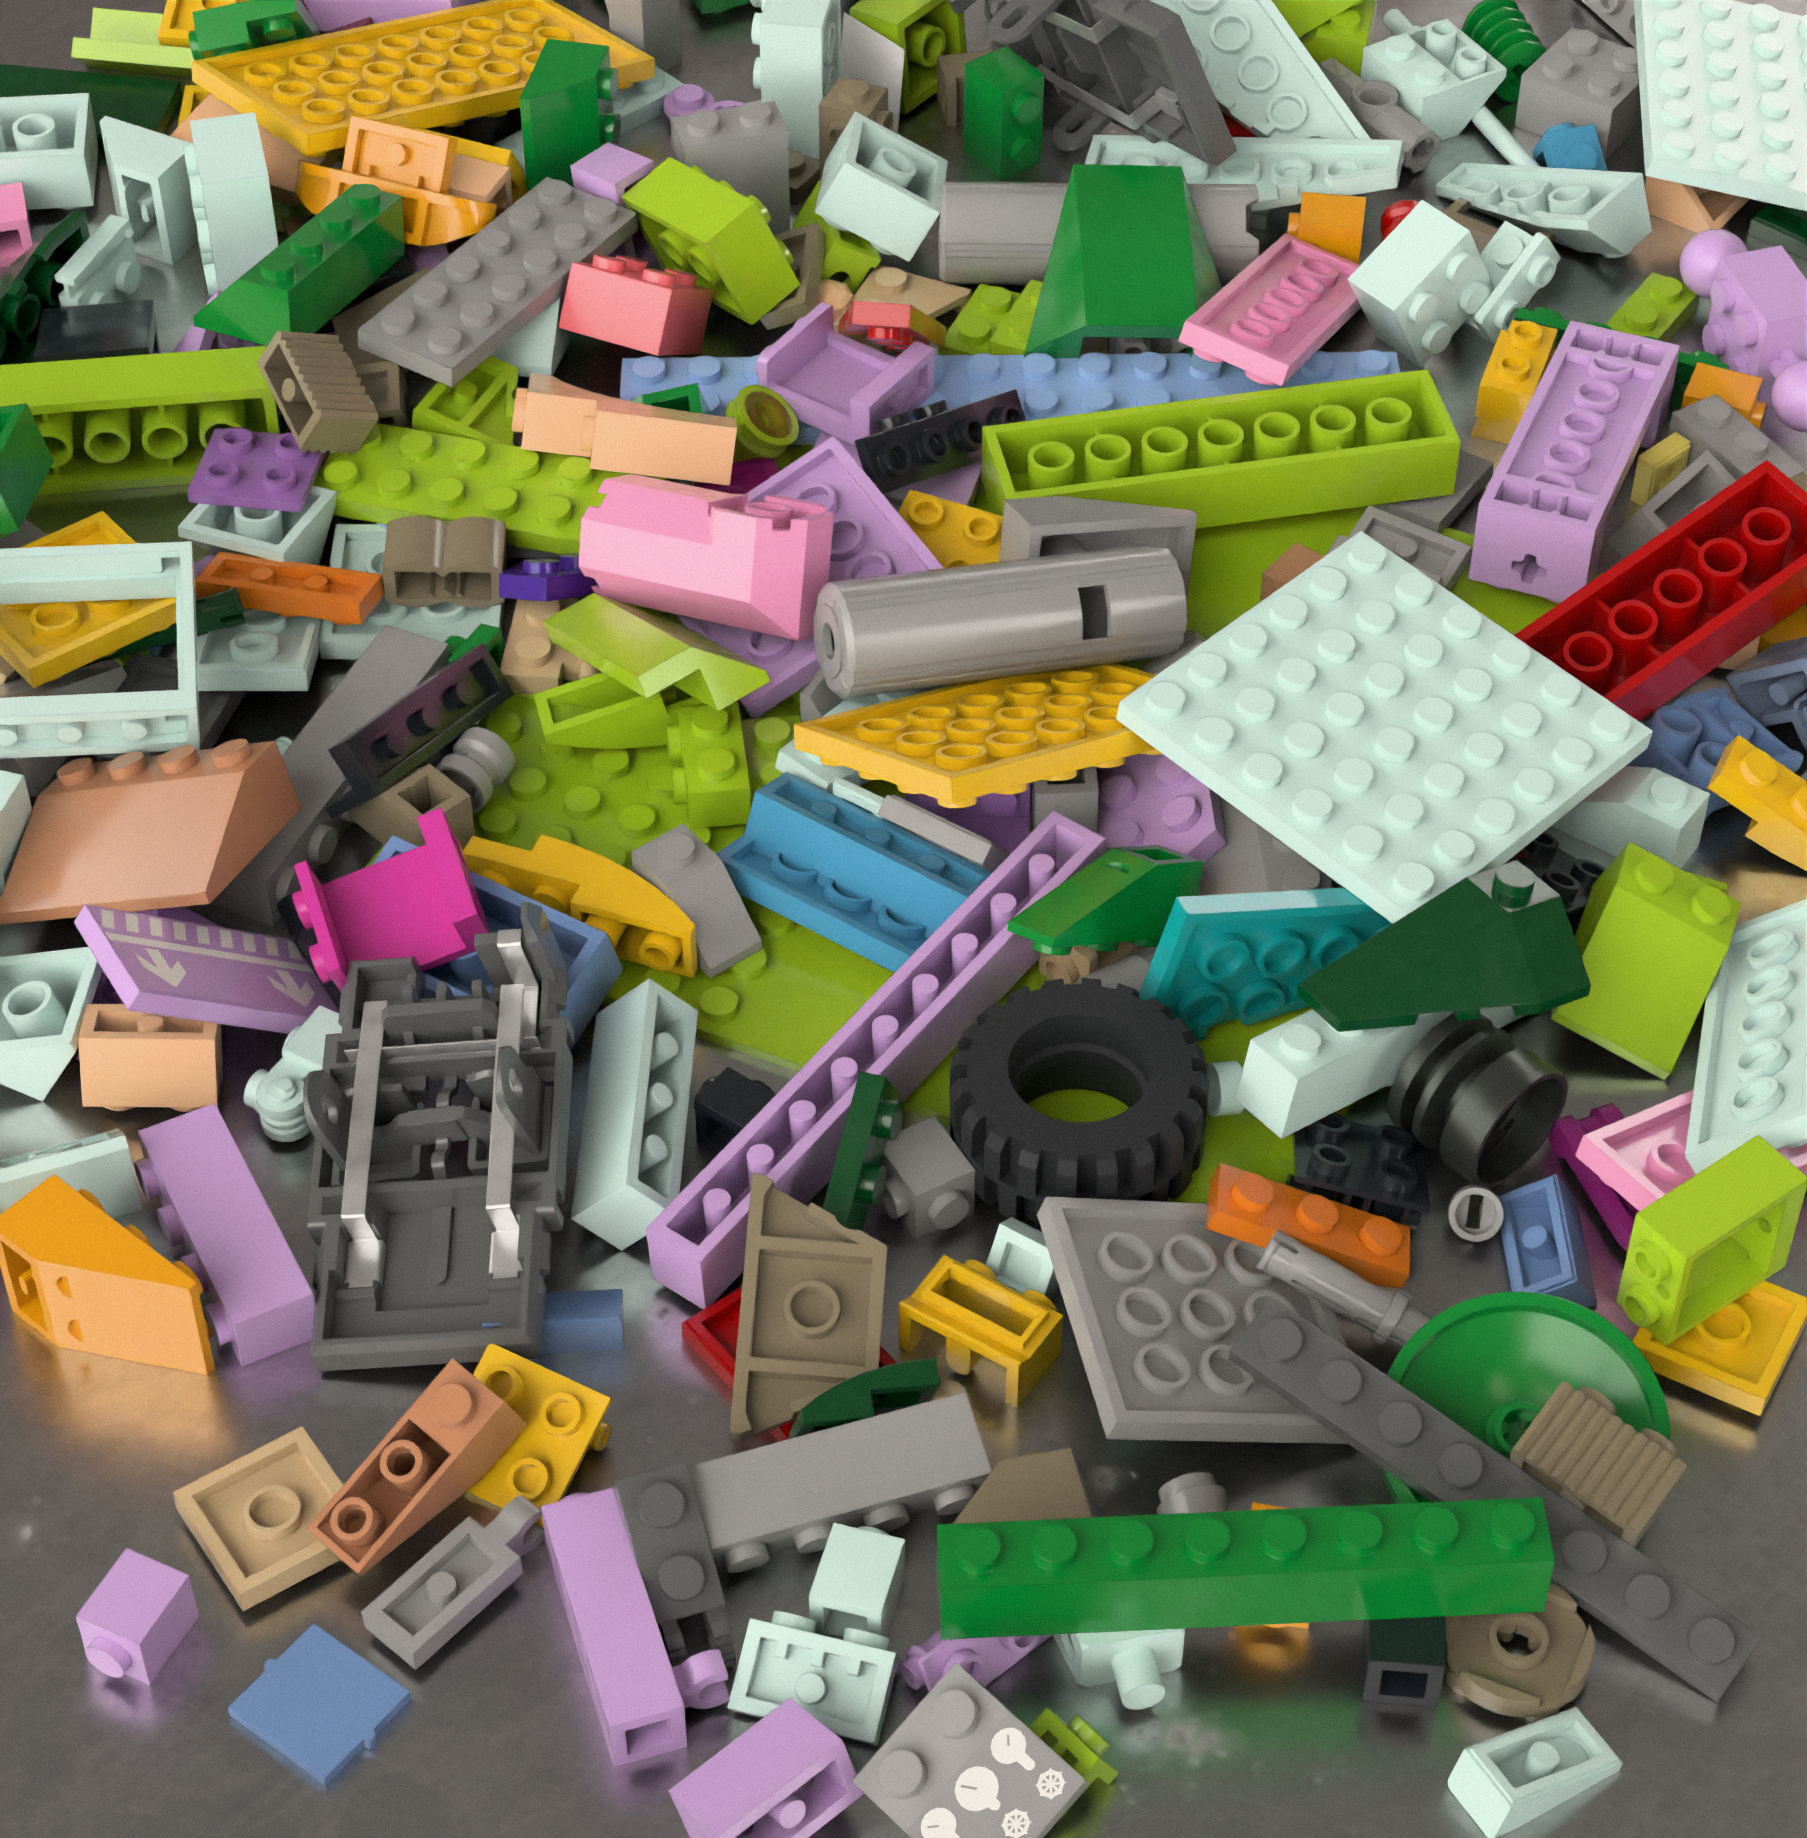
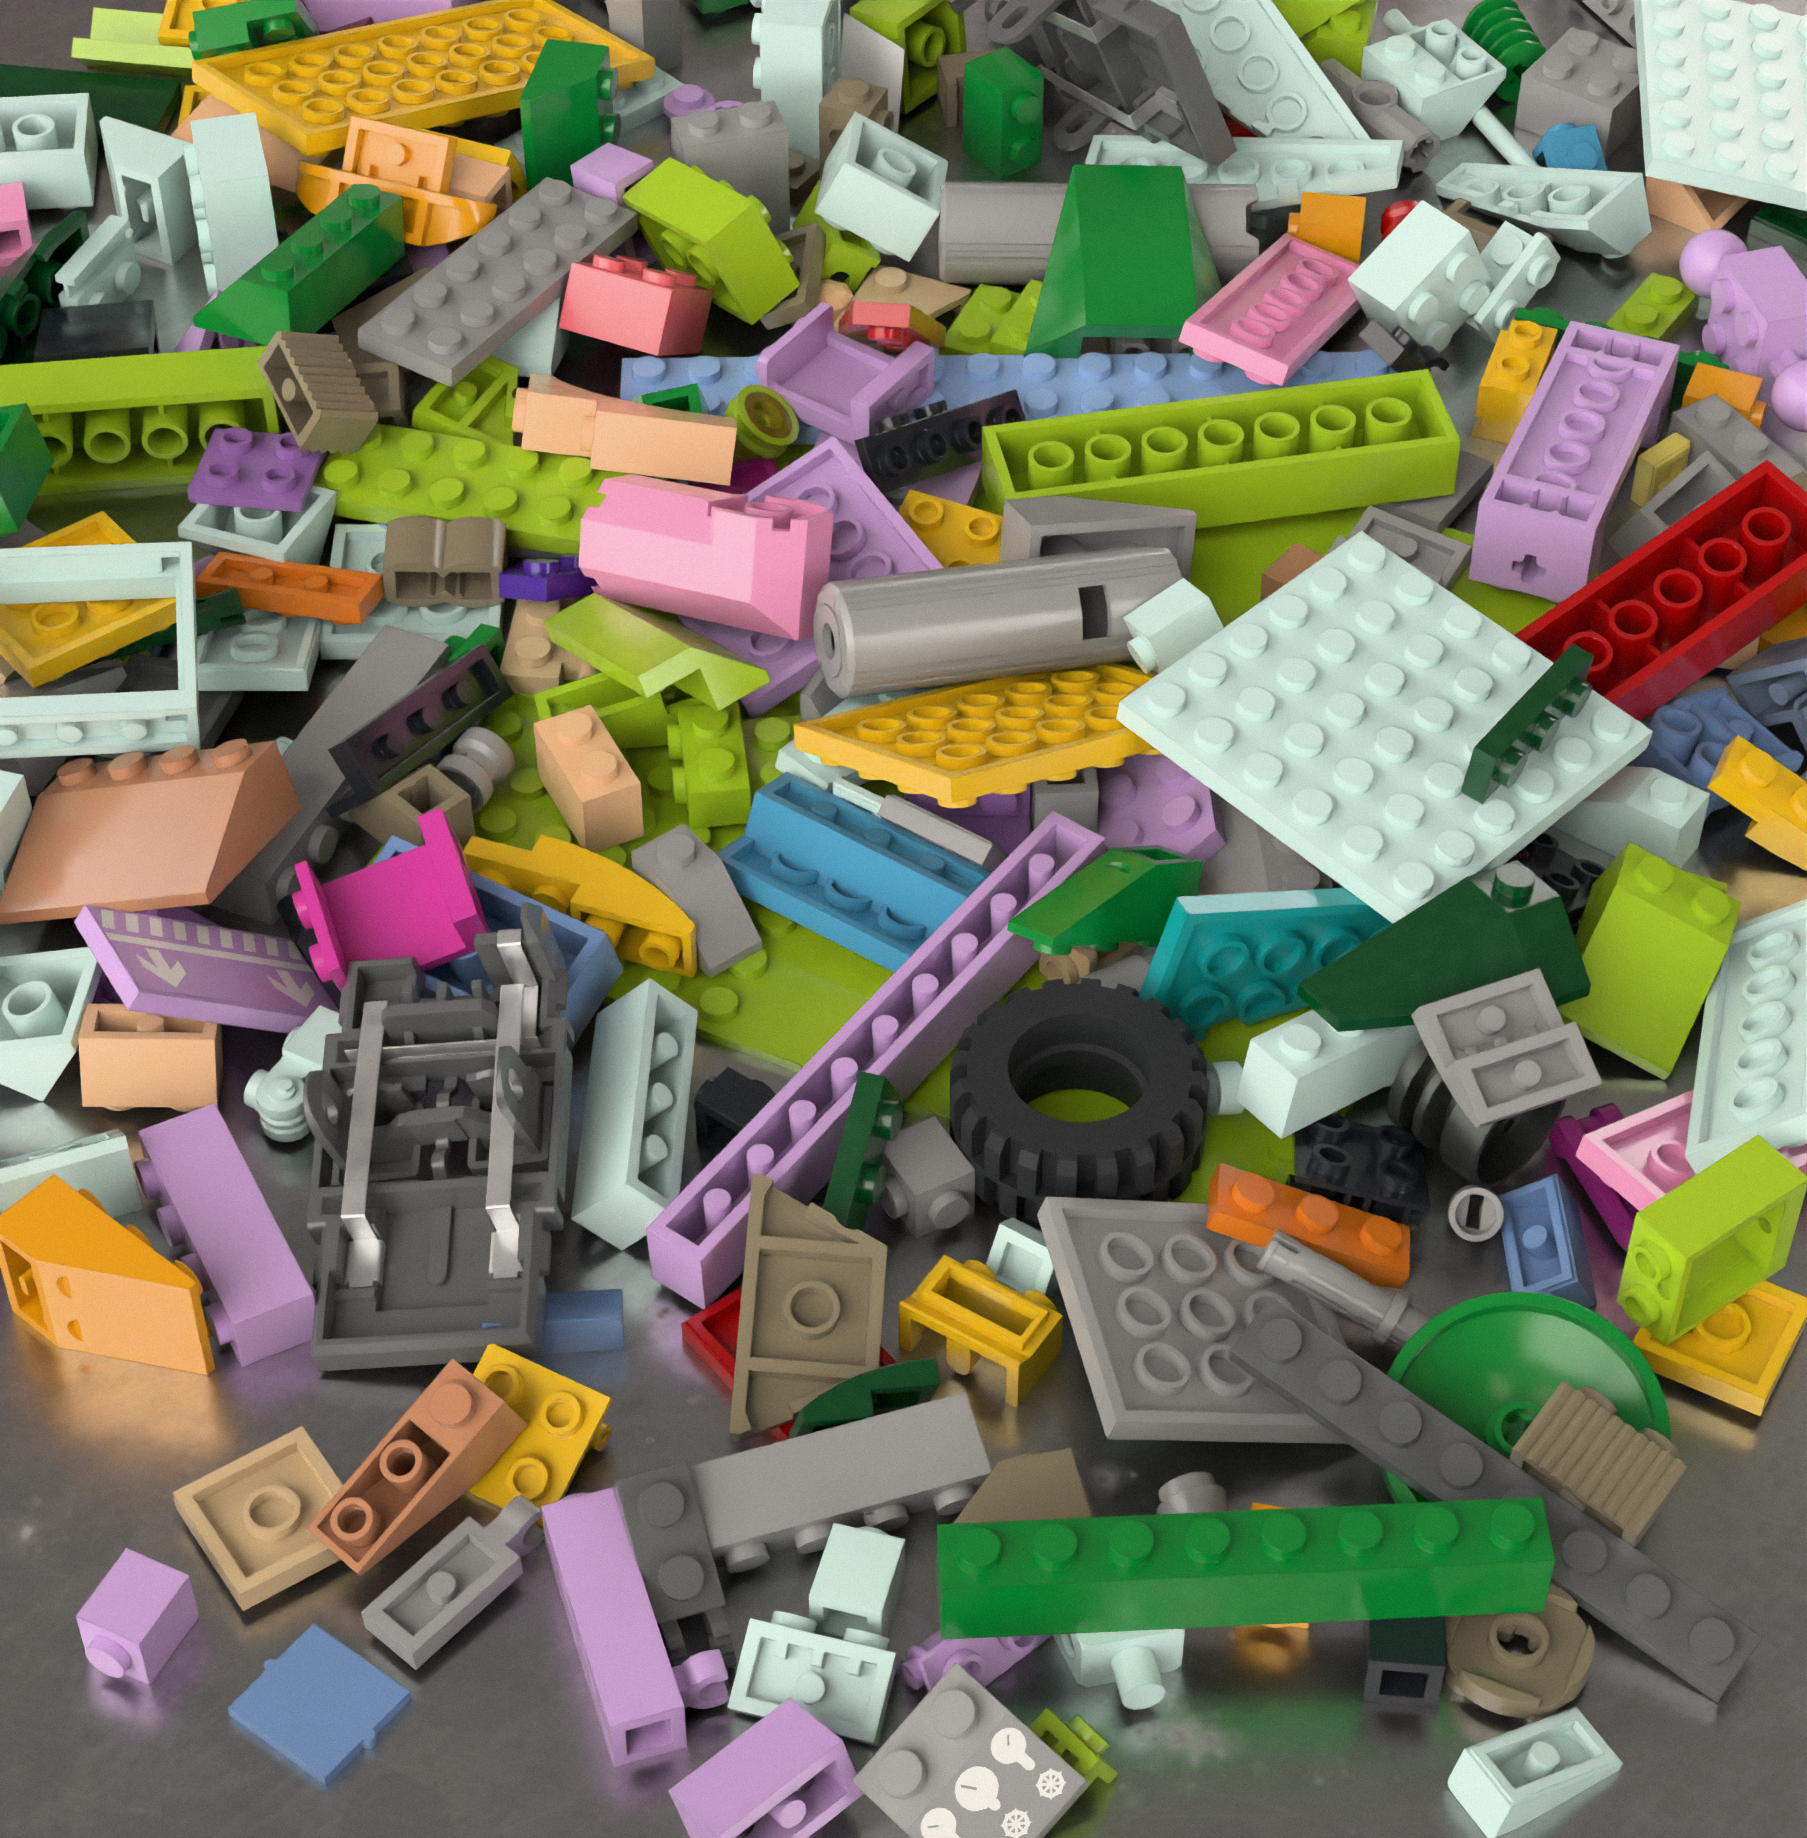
(589, 779): none -> light nougat brick
(1170, 626): none -> light aqua brick
(1401, 349): none -> black plate
(1505, 1048): none -> light grey slope
(1529, 725): none -> dark green plate

